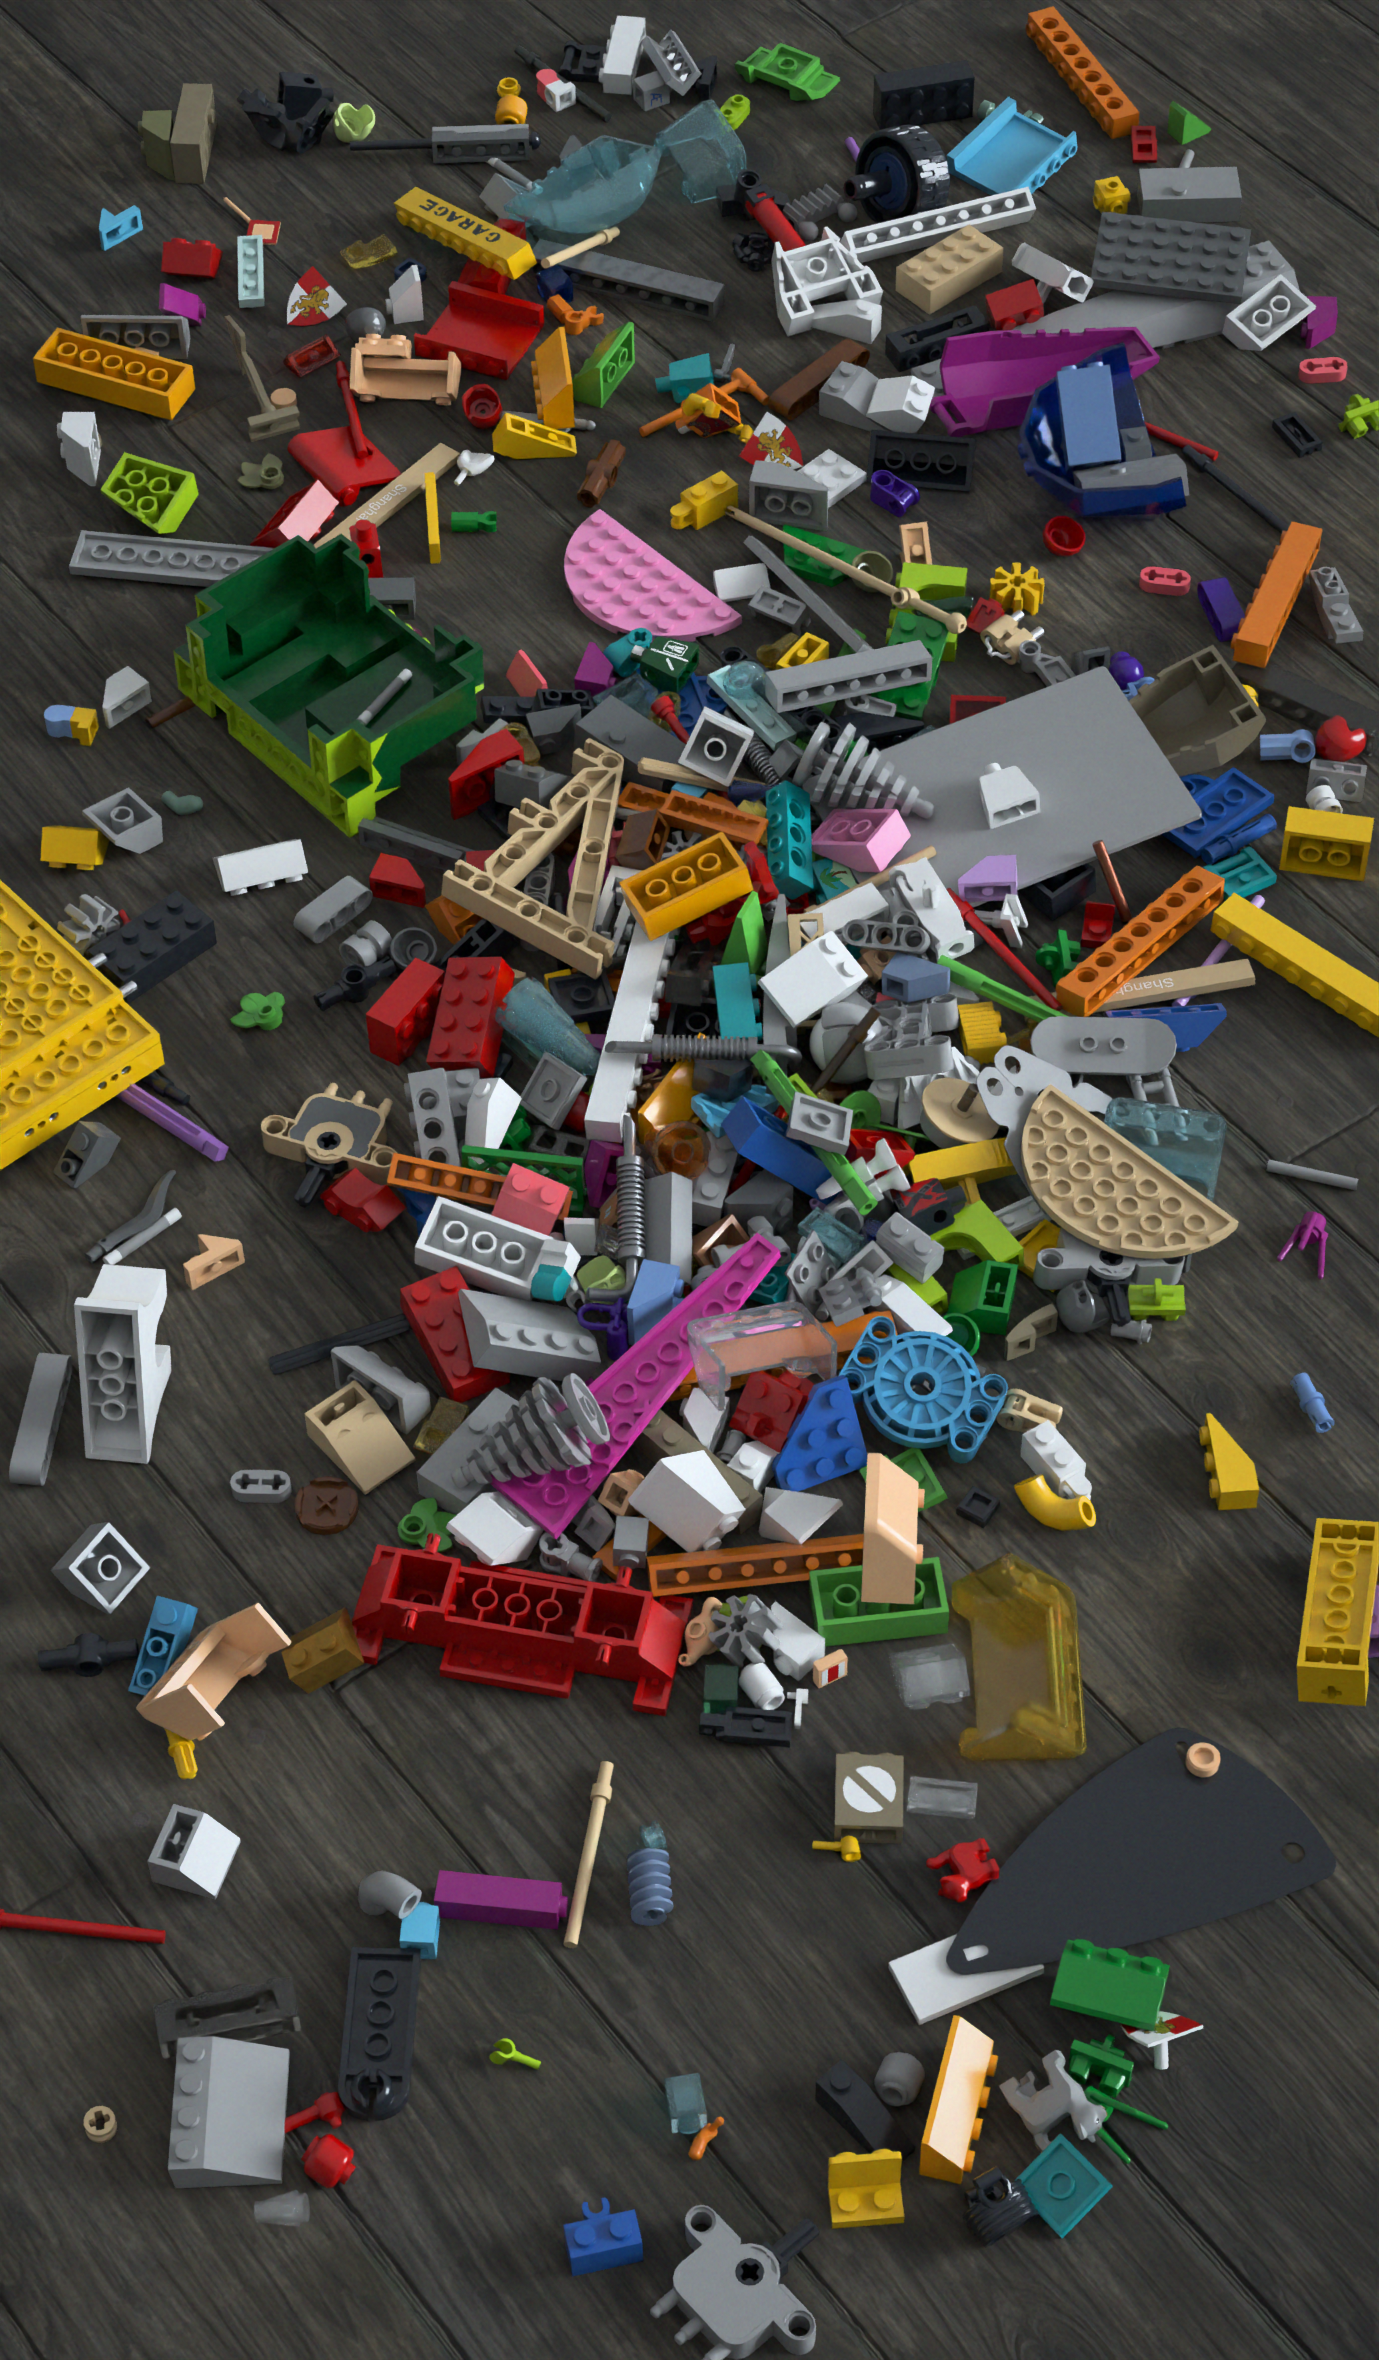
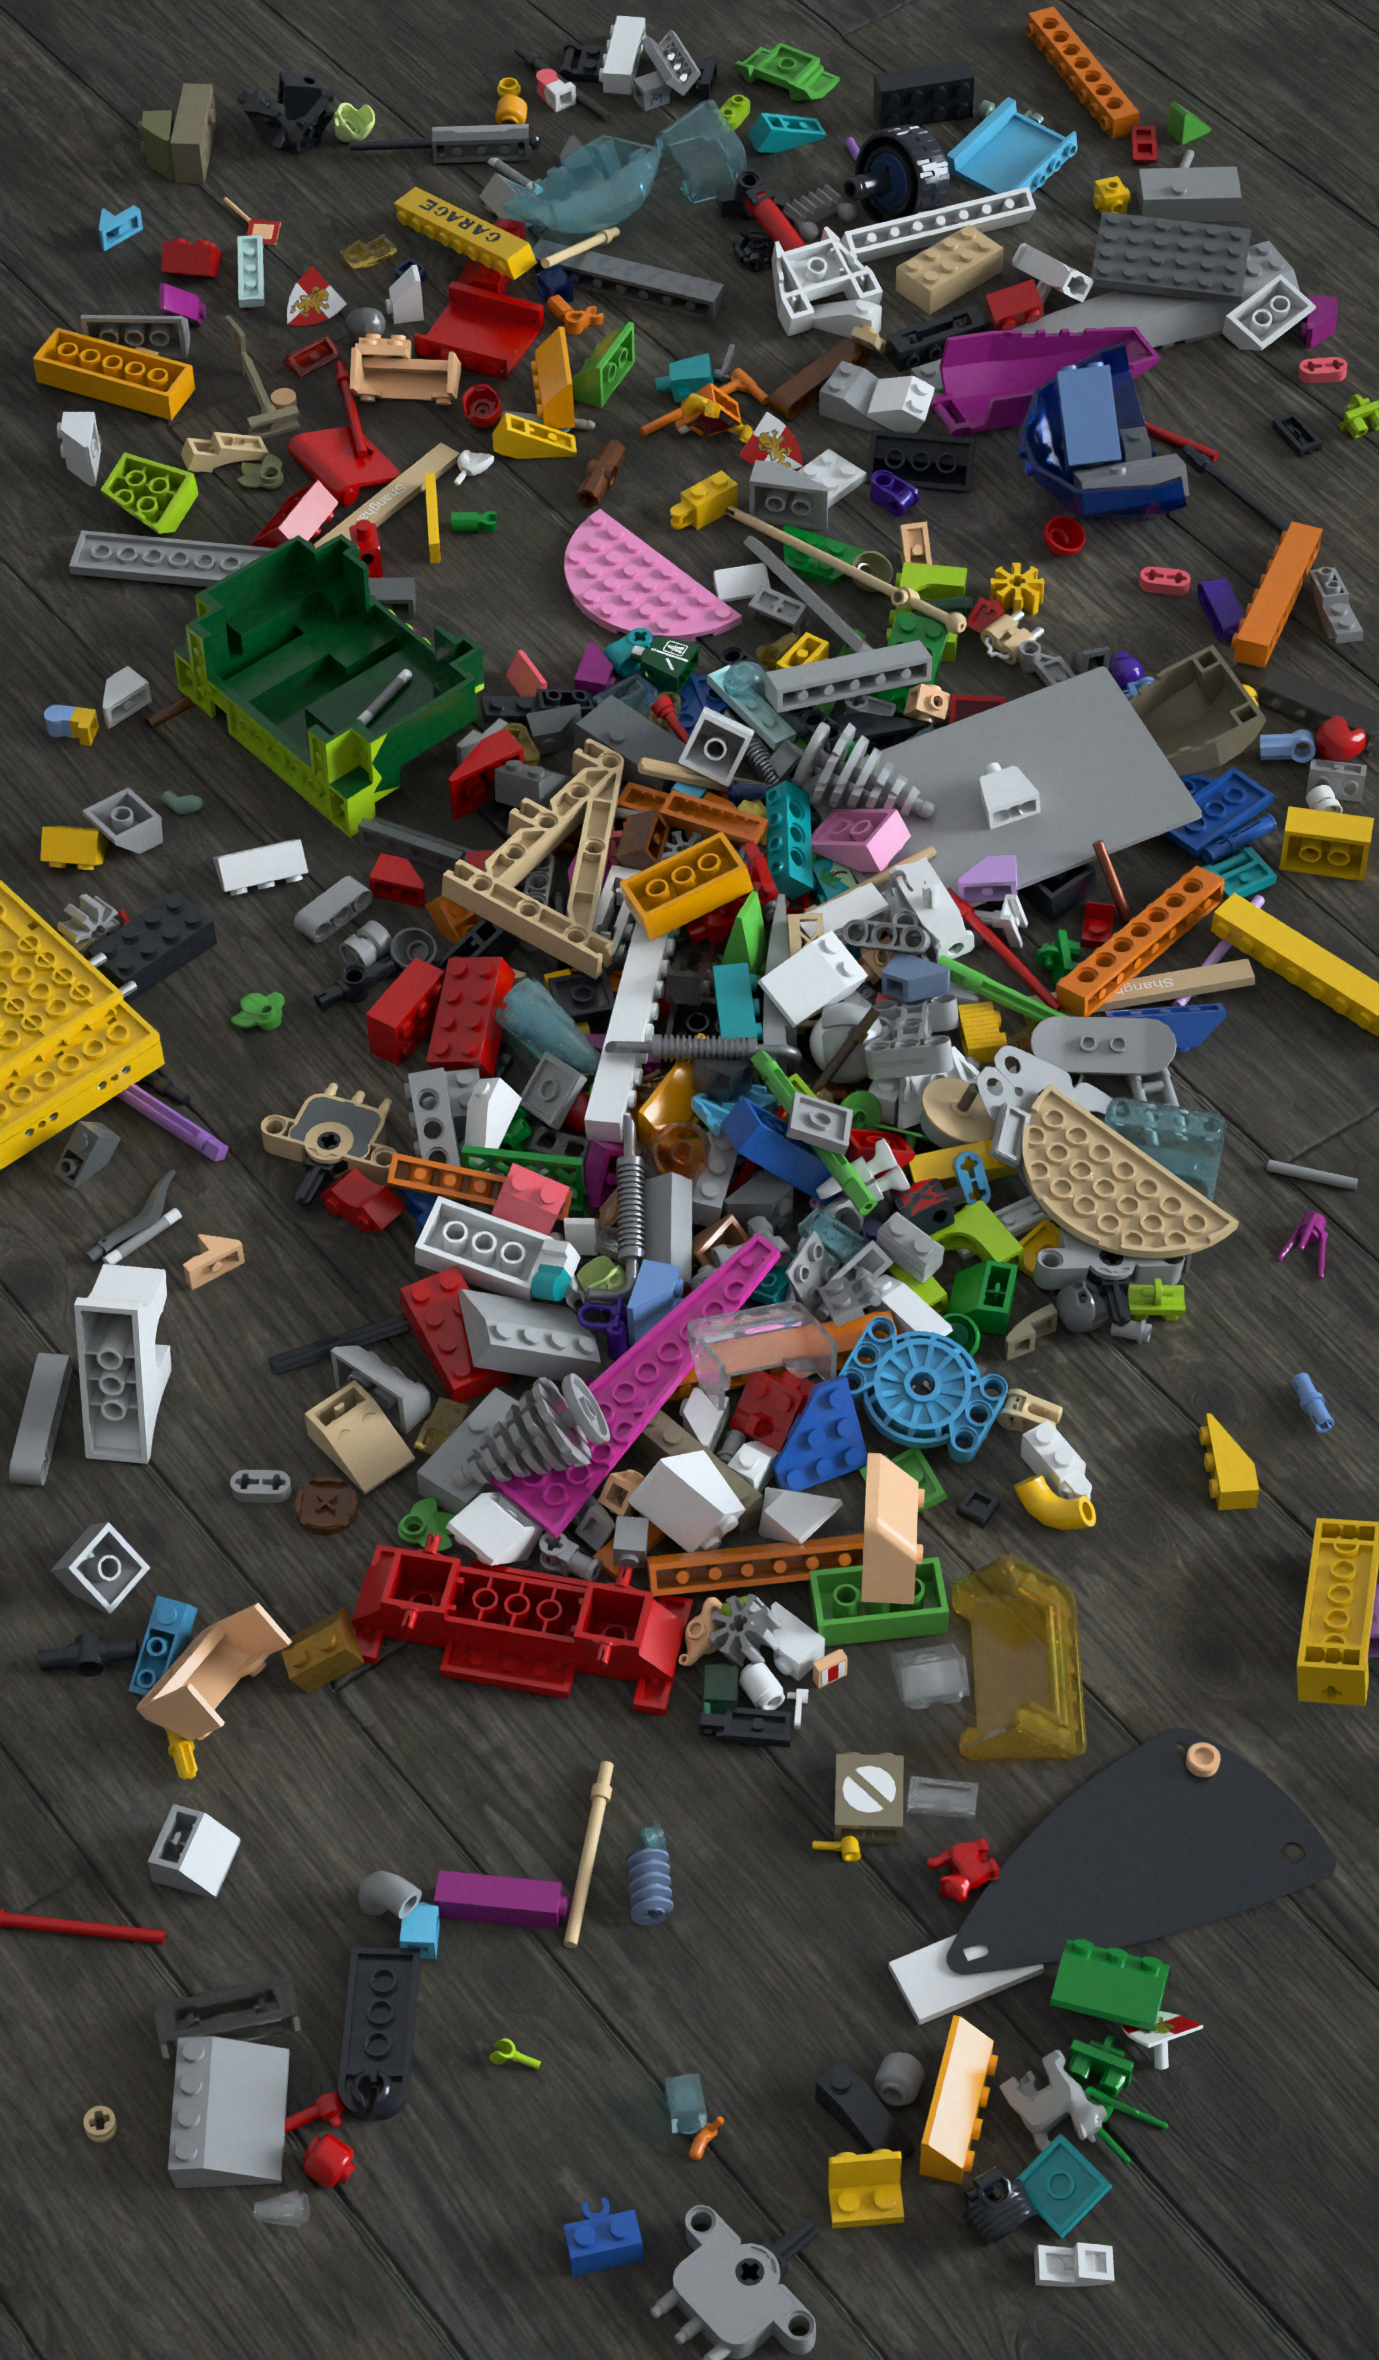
(222, 449): none -> tan slope
(783, 132): none -> teal slope
(868, 338): none -> tan plate
(927, 704): none -> light nougat brick
(978, 1176): none -> dark azure beam
(1008, 1134): none -> light grey tile
(1075, 2266): none -> white slope

